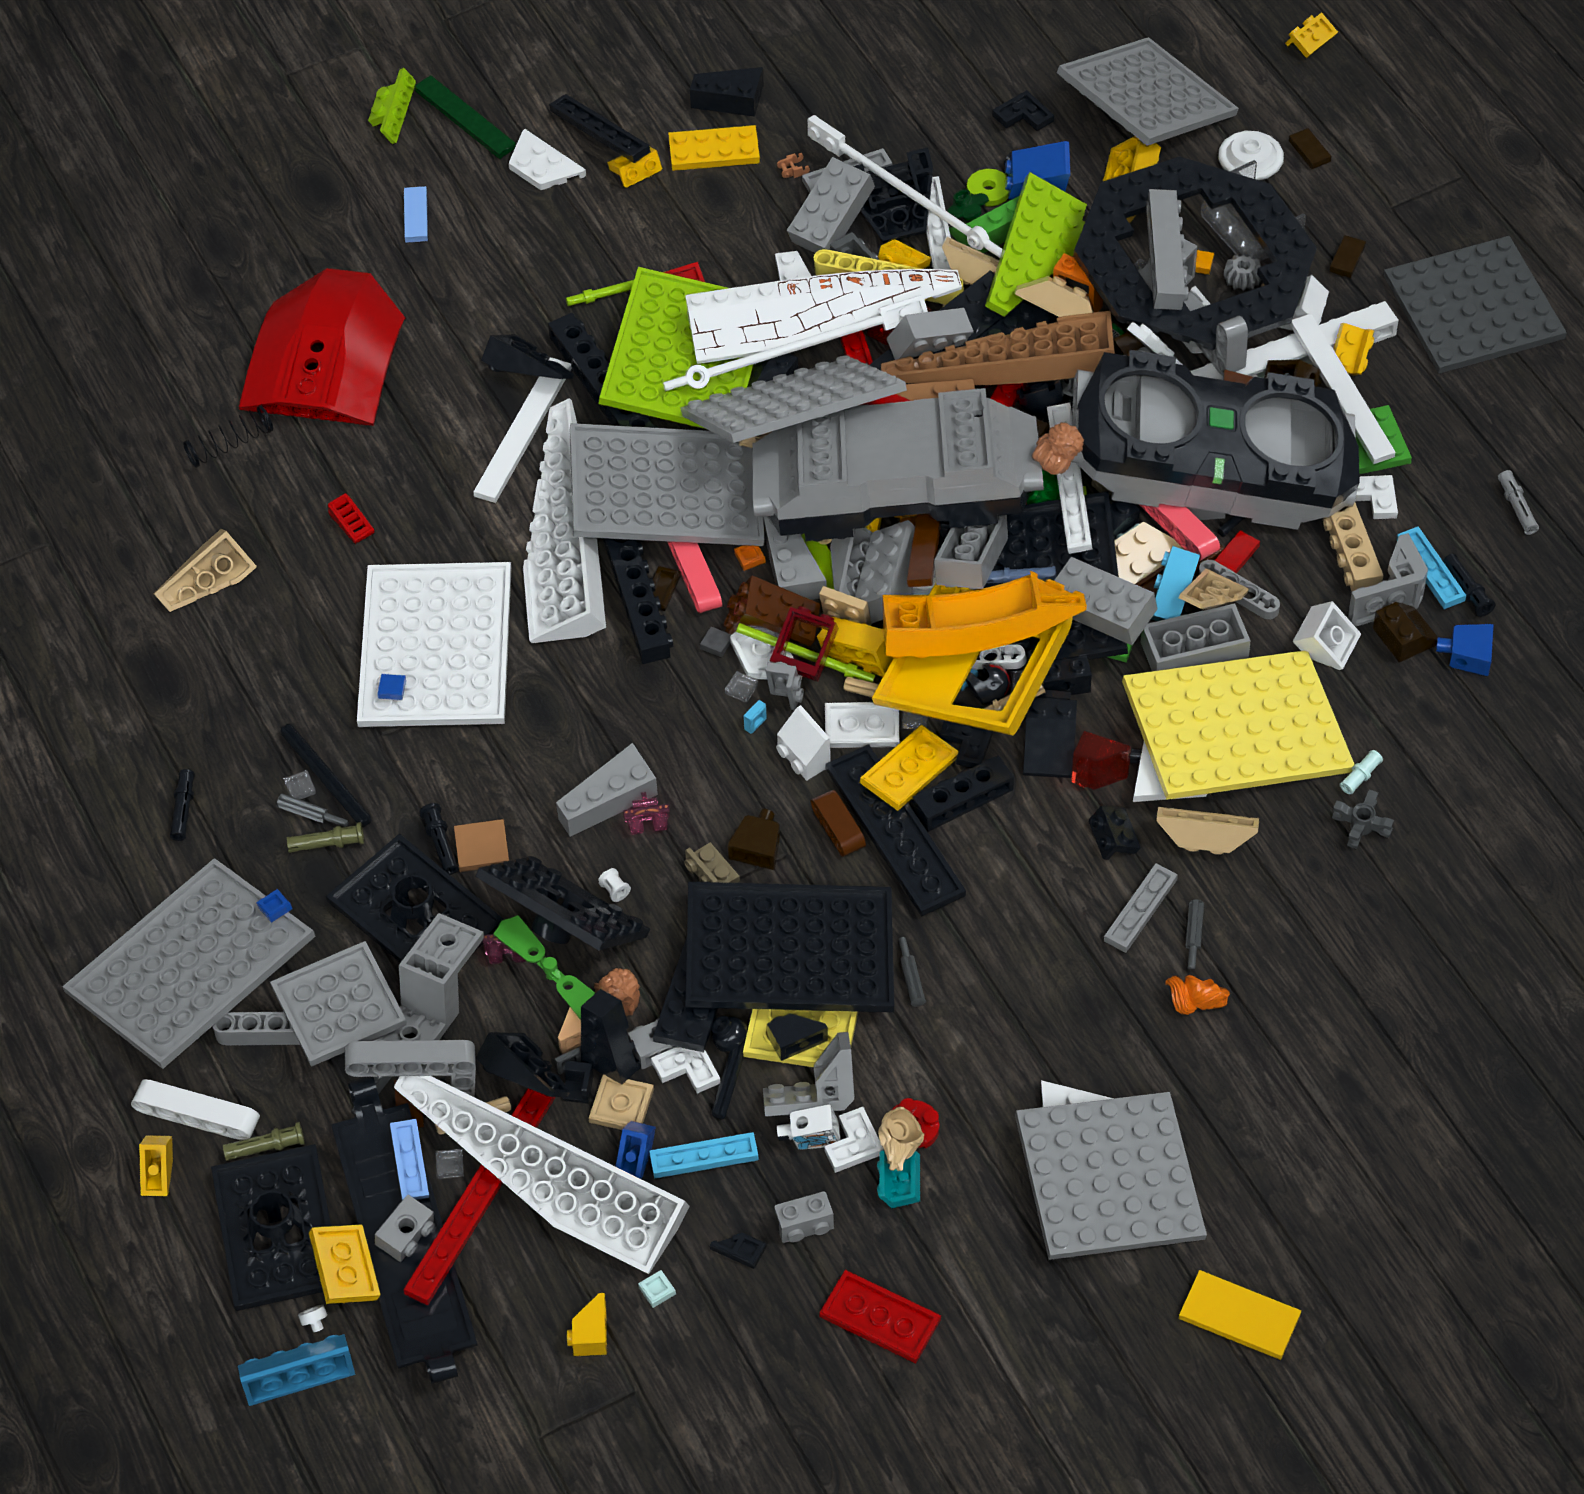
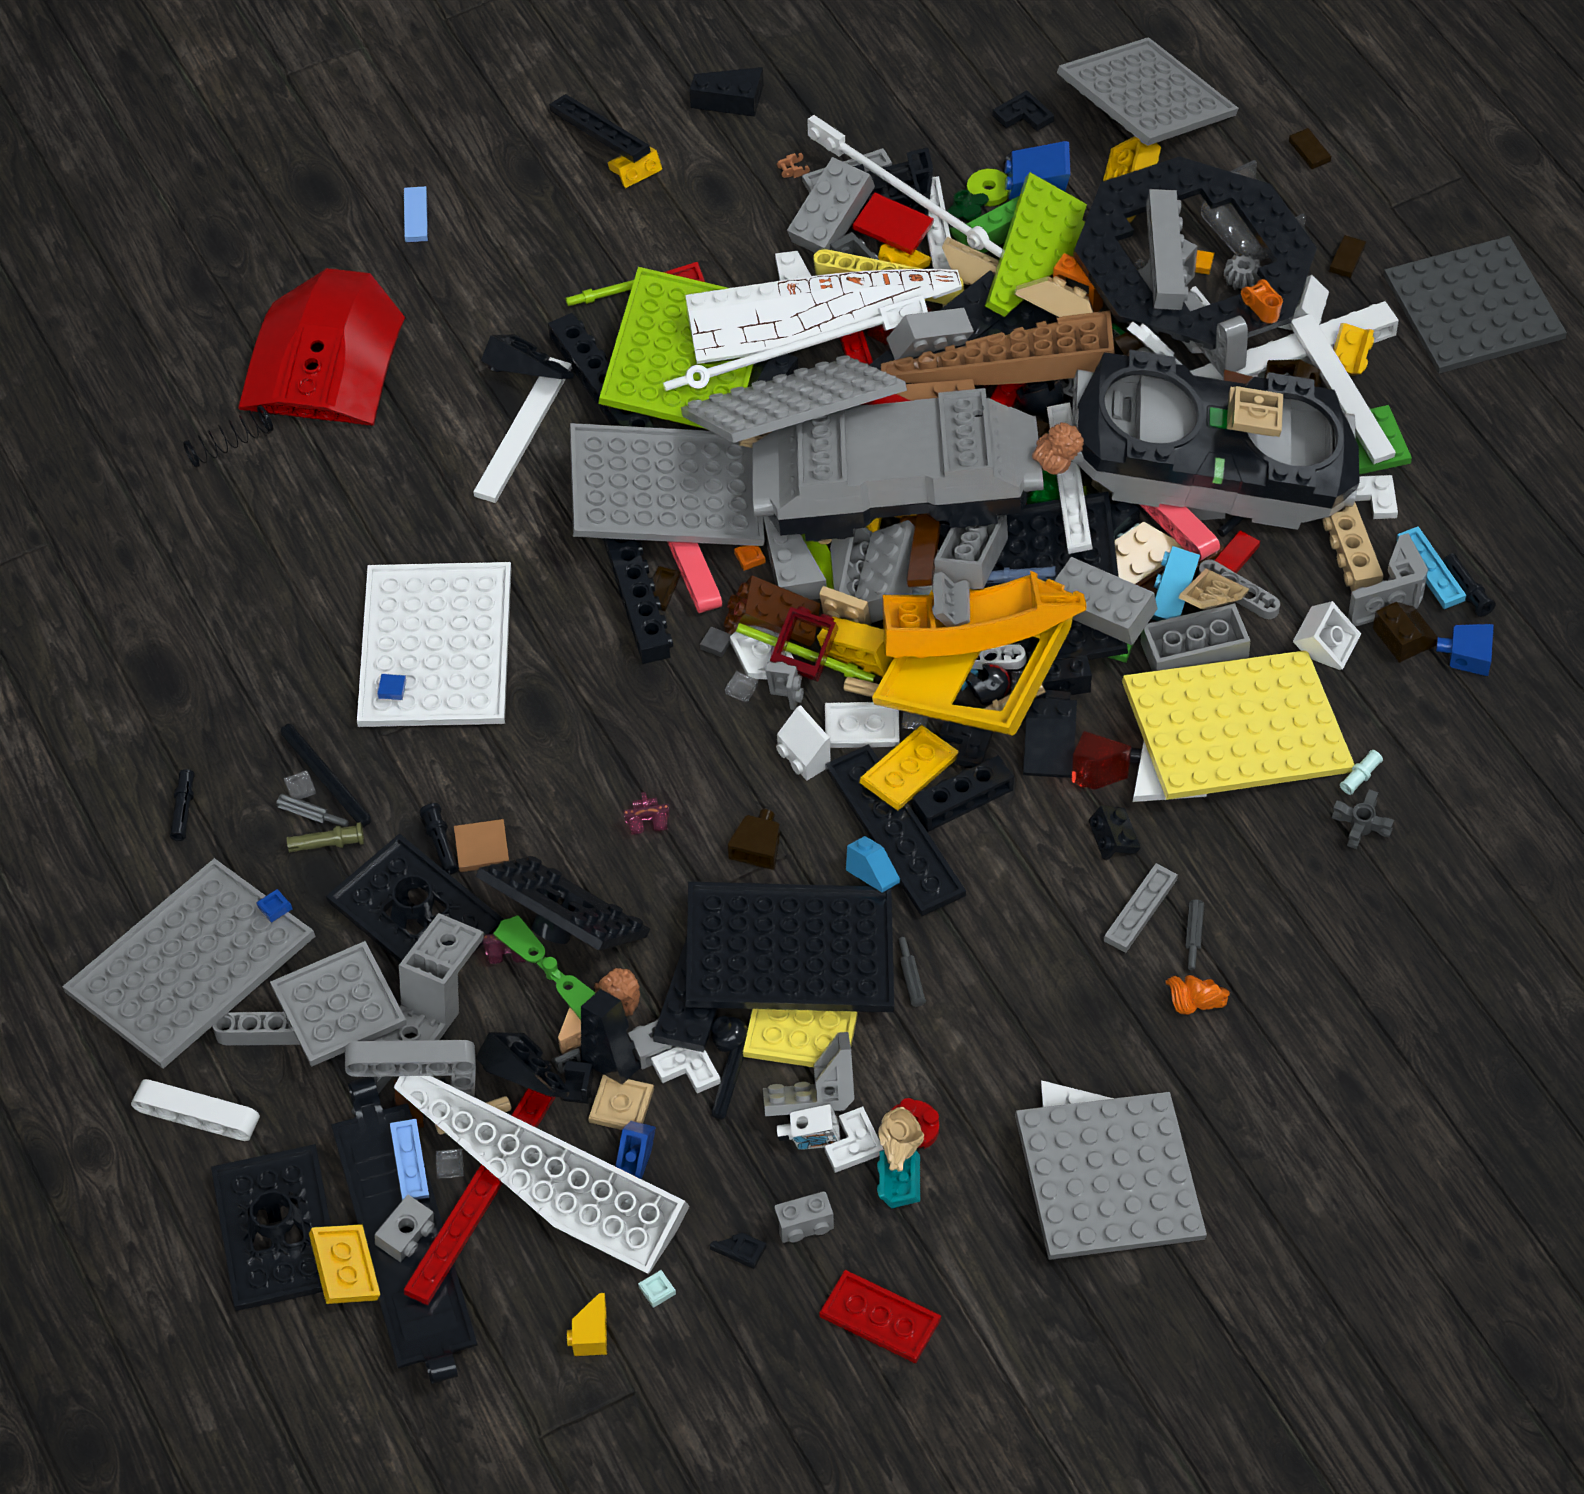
(155, 1165): yellow slope -> none
(210, 569): tan wedge -> none
(275, 1140): olive pin -> none
(296, 1369): dark azure slope -> none
(313, 1317): white tile -> none
(344, 505): red slope -> none
(392, 104): lime bracket -> none
(465, 117): dark green tile -> none
(542, 163): white wing -> none
(560, 569): white wedge -> none
(607, 792): light grey wedge -> none
(614, 885): white bush -> none
(704, 1155): medium azure plate -> none
(710, 865): dark tan bracket -> none
(714, 147): yellow plate -> none
(755, 716): medium azure tile -> none
(795, 1034): black slope -> none
(838, 823): reddish brown beam -> none
(871, 864): none -> dark azure slope
(893, 223): none -> red tile
(951, 601): none -> light grey bracket
(1206, 830): tan wedge -> none
(1240, 1314): yellow tile -> none
(1251, 146): white piece -> none
(1255, 411): none -> tan bracket
(1263, 301): none -> orange piece
(1313, 34): yellow bracket -> none
(1515, 495): light grey pin -> none

